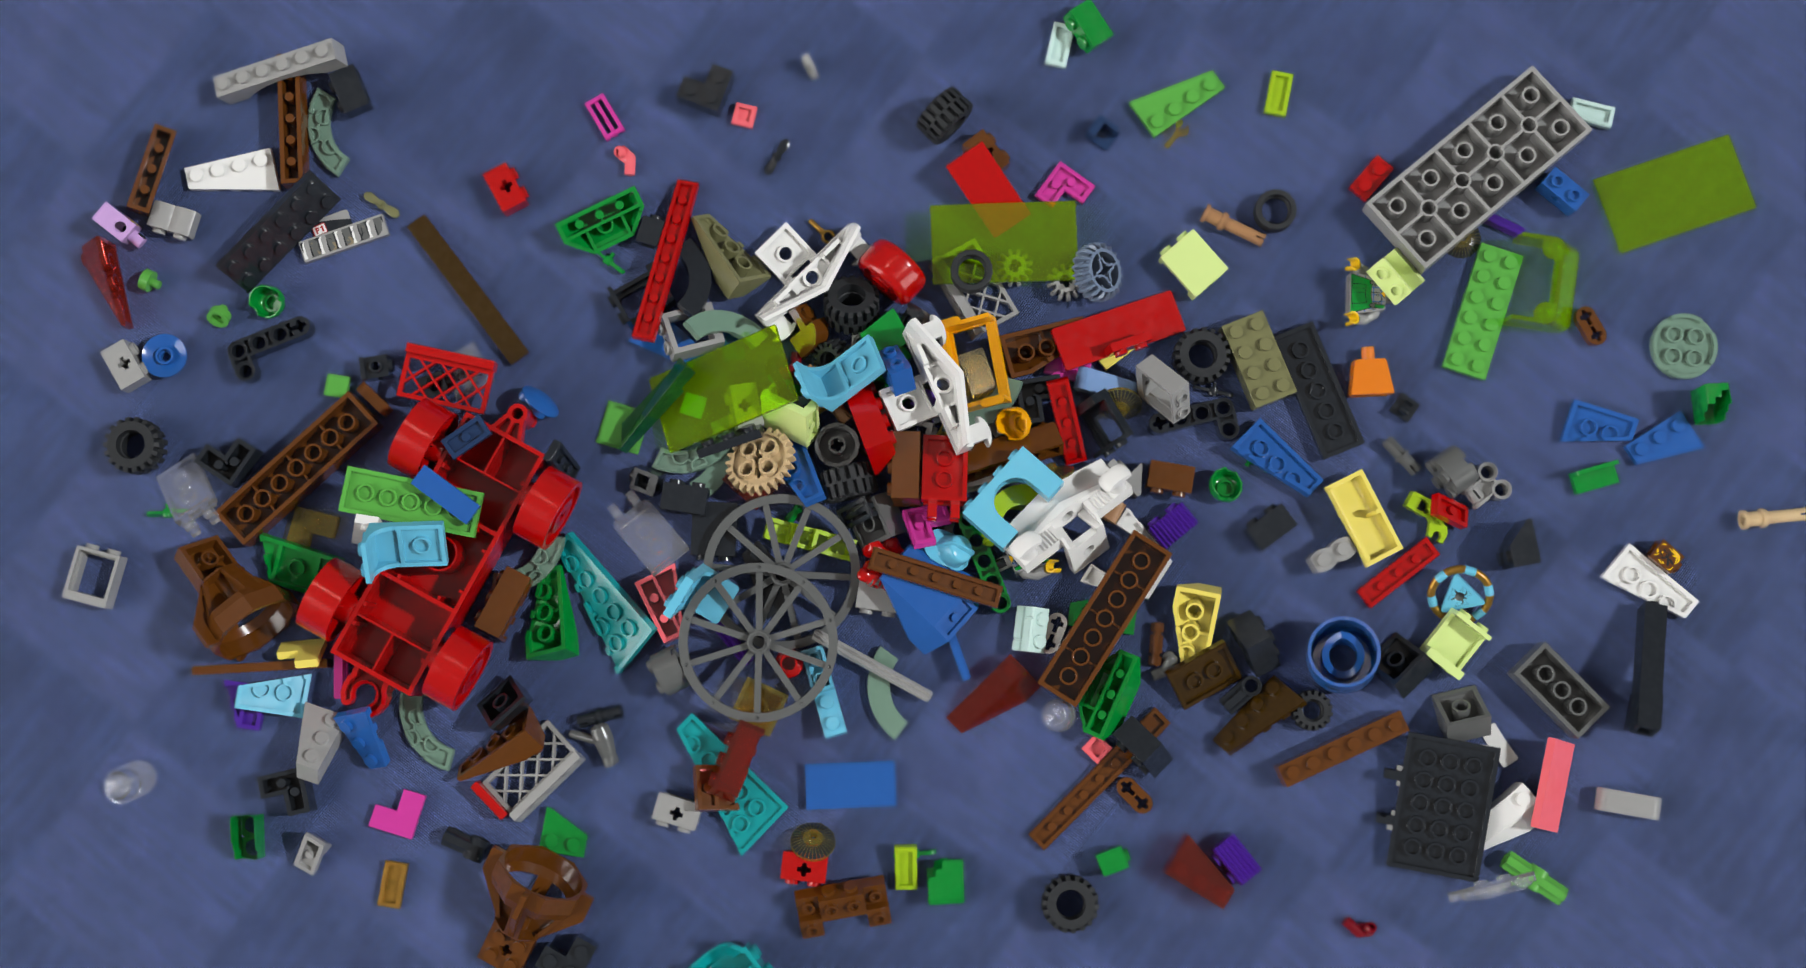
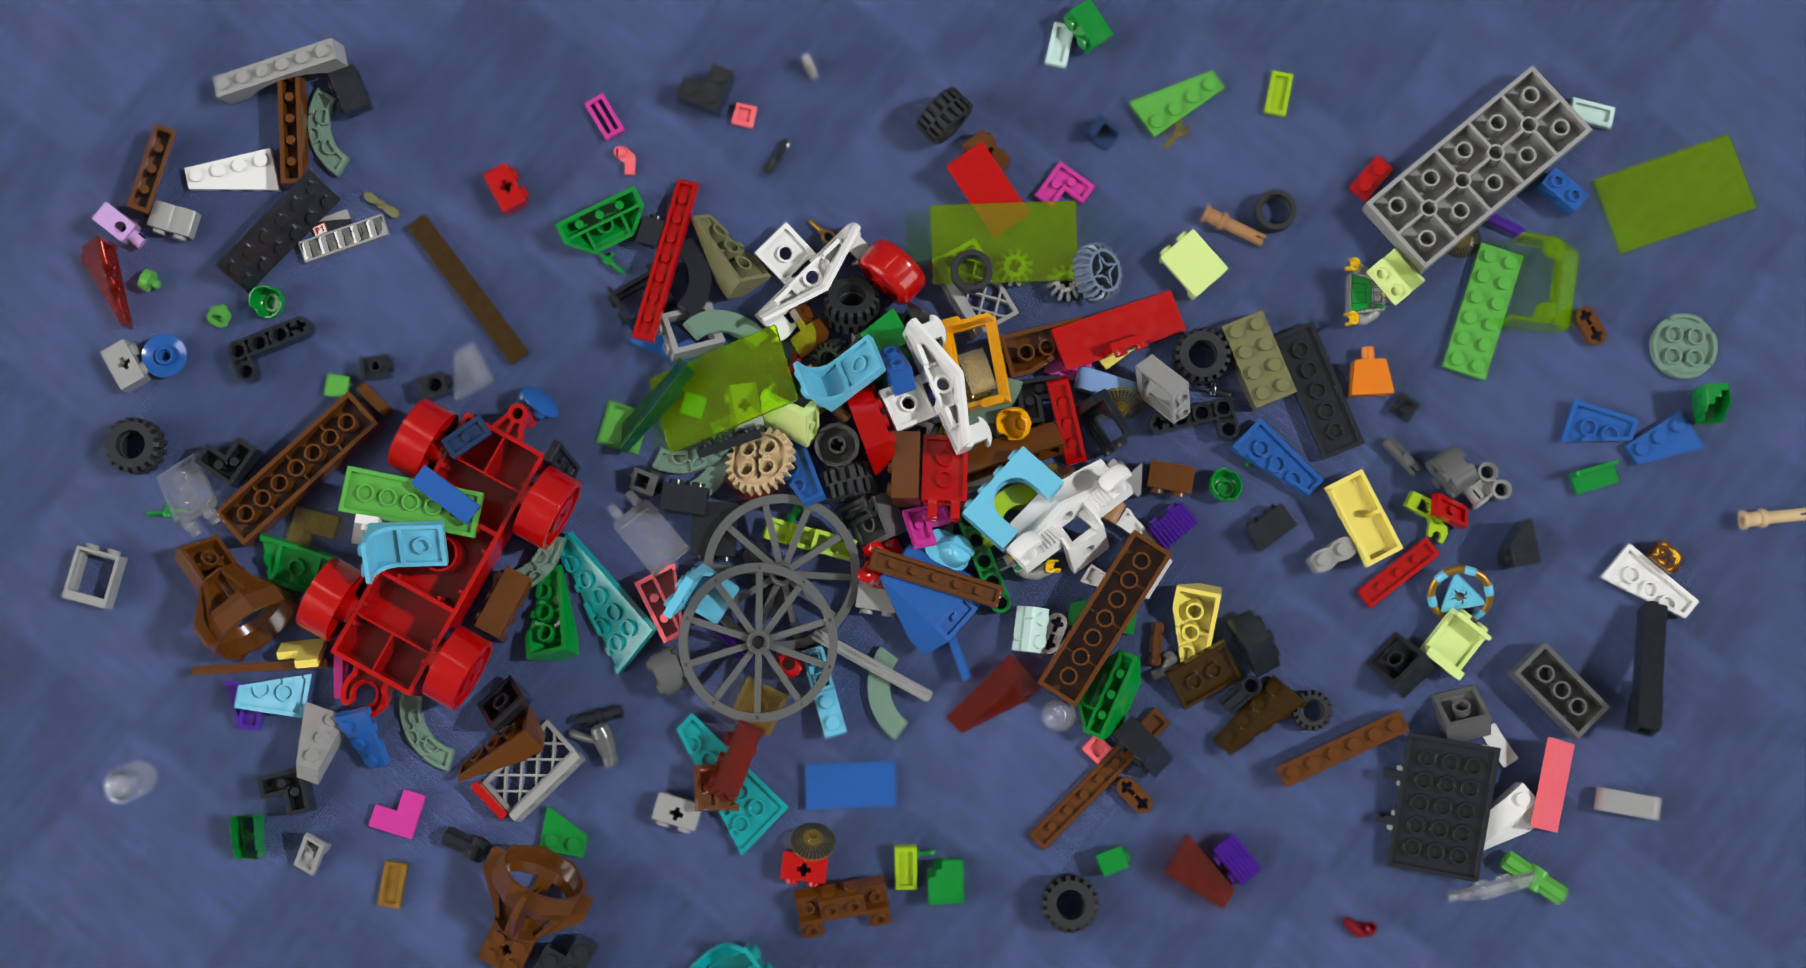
(449, 359): red fence -> none
(1348, 632): blue piece -> none

